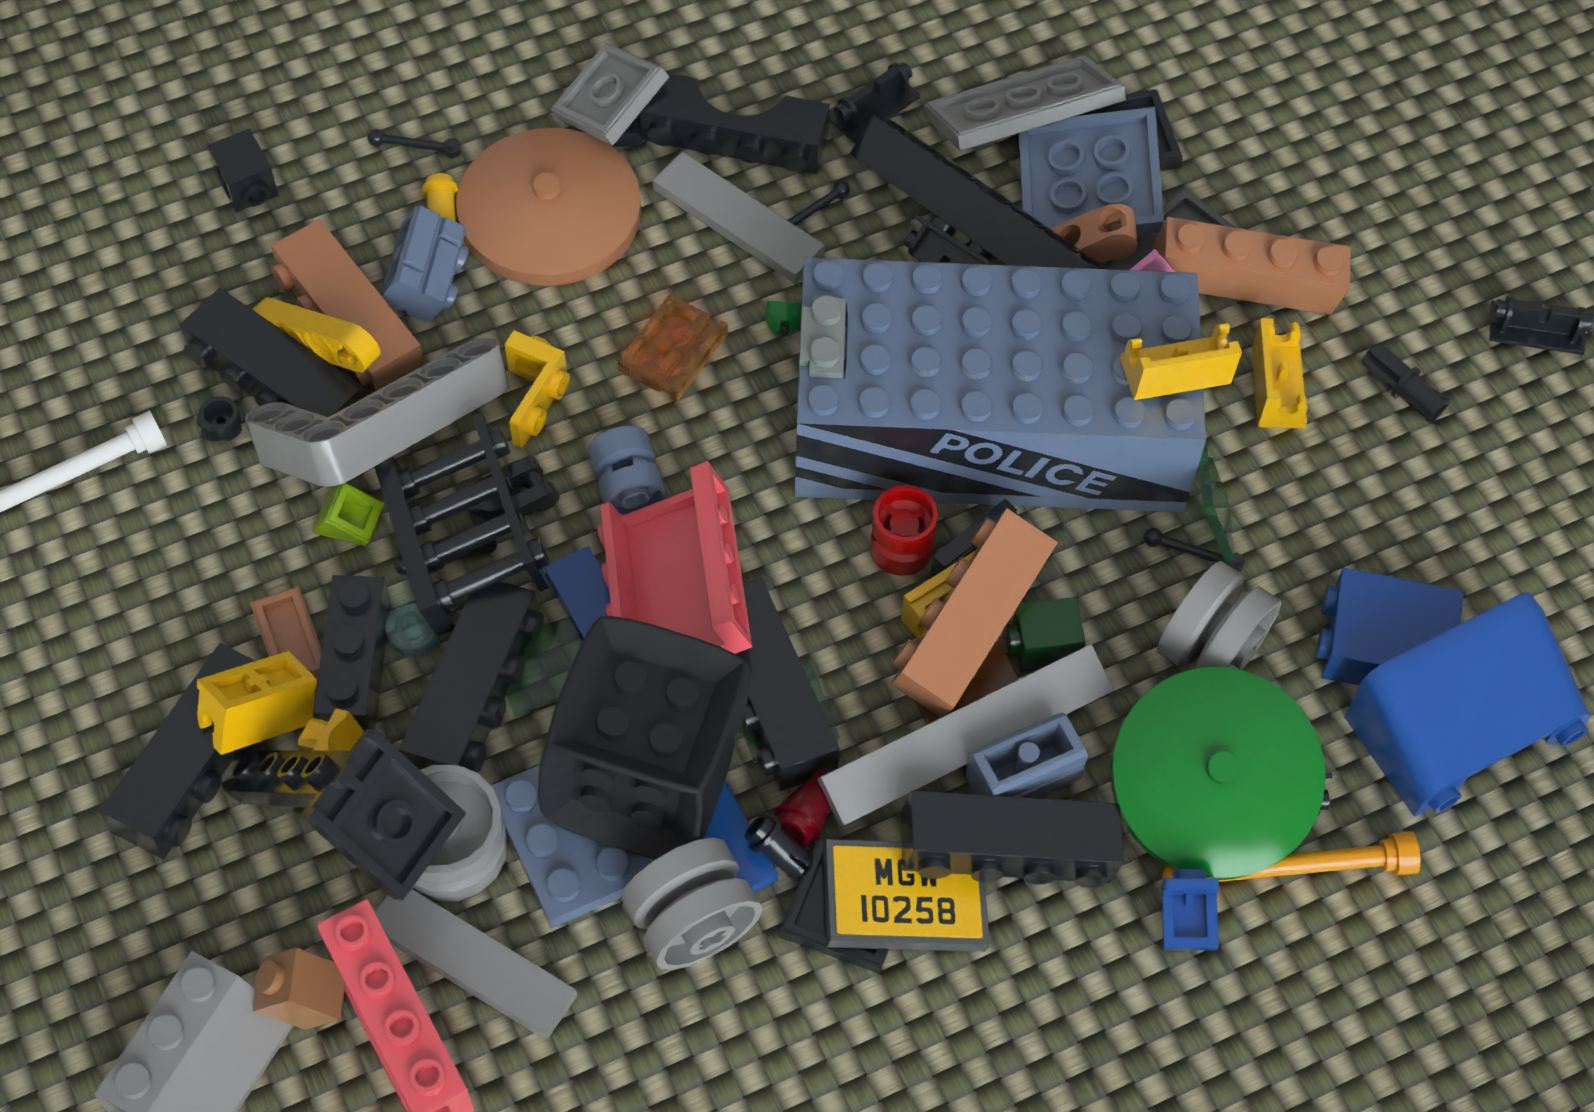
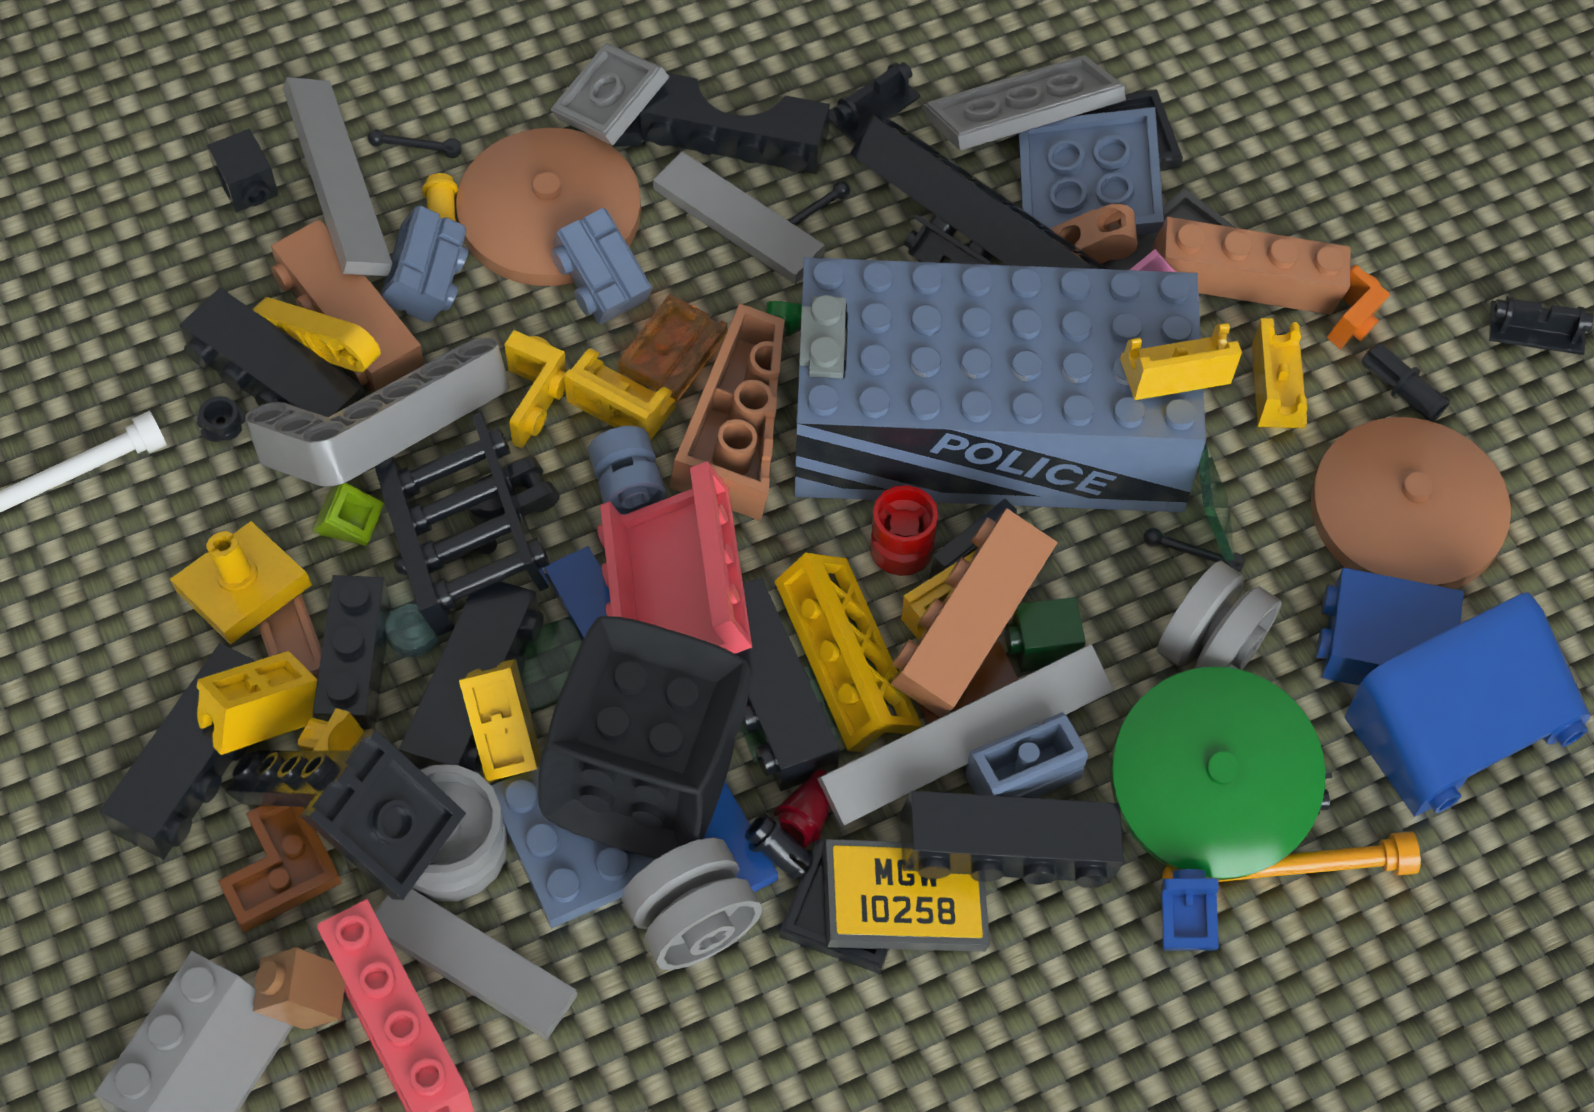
(240, 581): none -> yellow tile
(289, 875): none -> dark orange plate
(337, 177): none -> light grey tile
(501, 721): none -> yellow hinge
(600, 266): none -> sand blue brick
(616, 397): none -> yellow hinge
(737, 413): none -> nougat wedge
(839, 650): none -> yellow fence
(1365, 299): none -> orange bracket
(1410, 502): none -> nougat dish

